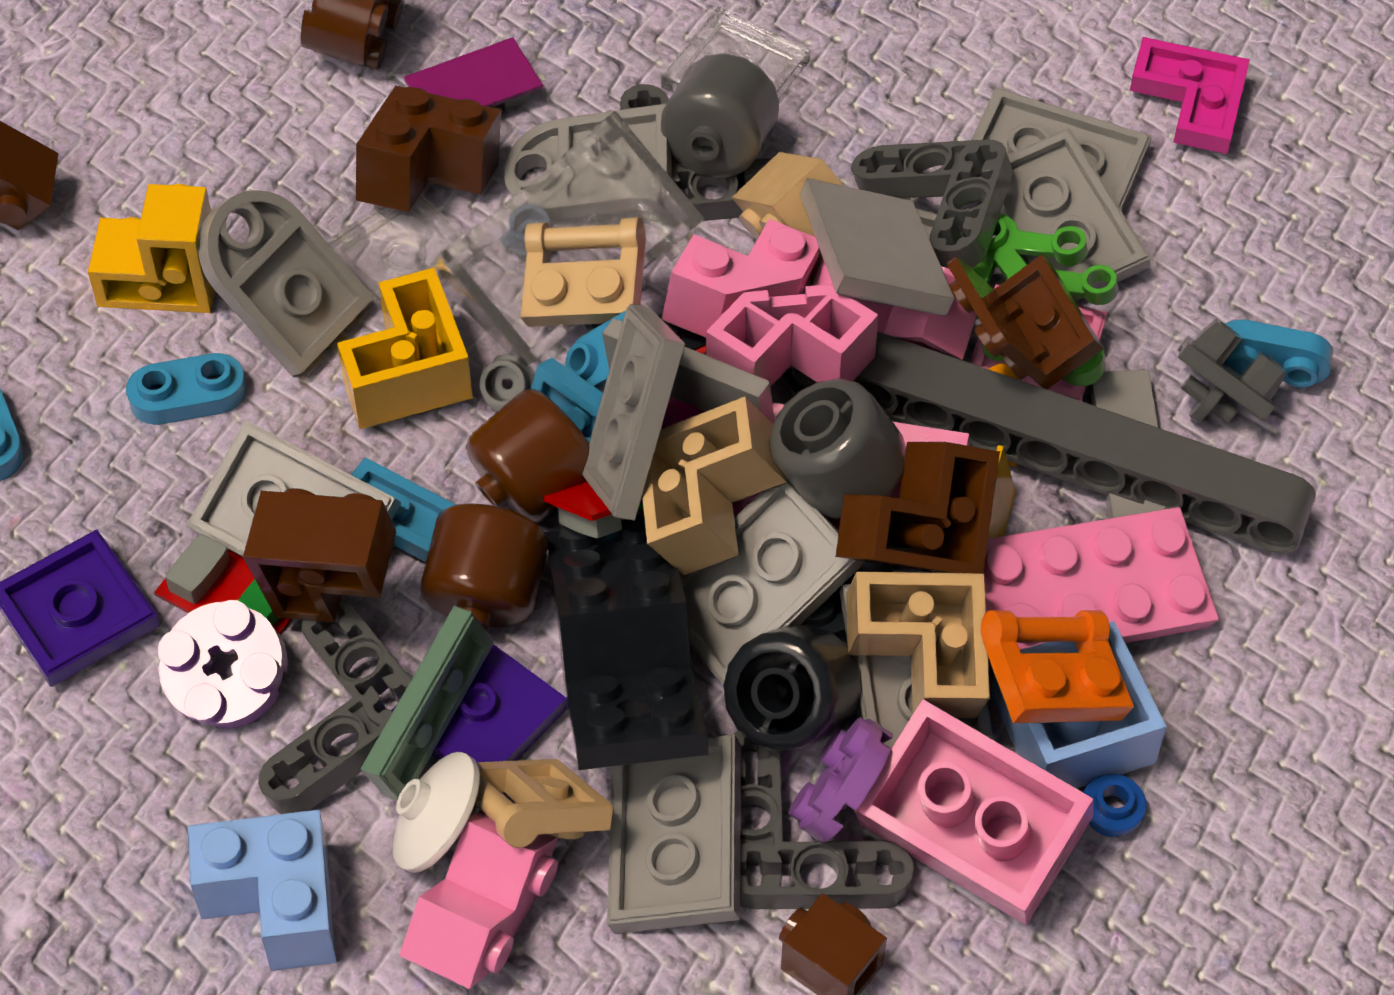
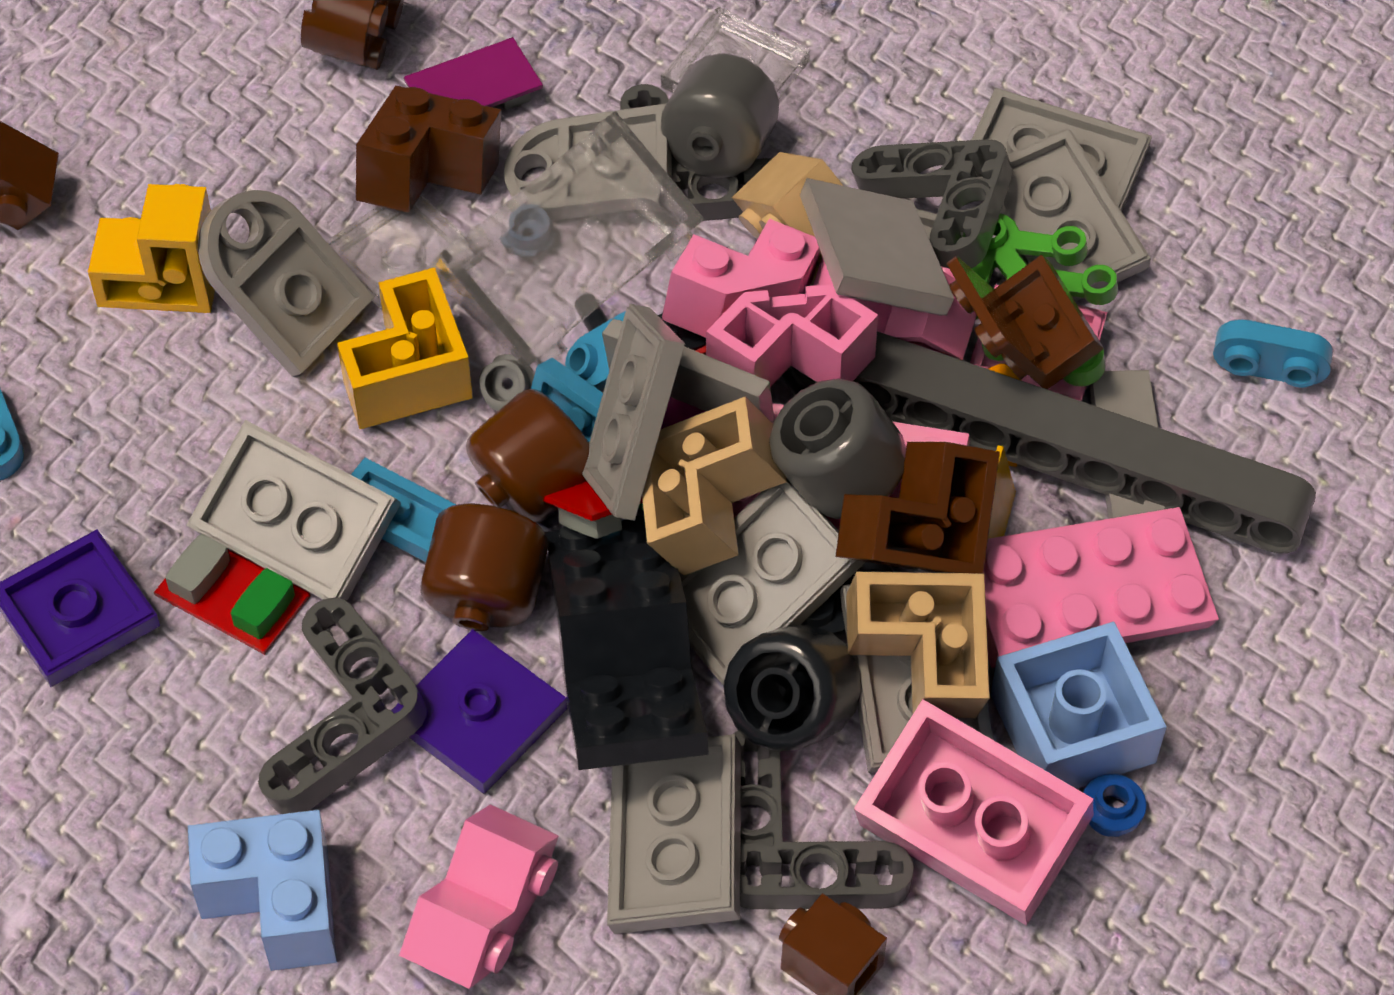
(186, 389): dark azure plate -> none
(190, 651): plate -> none
(316, 549): reddish brown brick -> none
(428, 703): sand green tile -> none
(434, 811): white dish -> none
(546, 798): tan plate -> none
(583, 289): tan plate -> none
(850, 772): medium lavender plate -> none
(1056, 685): orange plate -> none
(1203, 80): dark pink plate -> none
(1208, 356): dark grey hips -> none

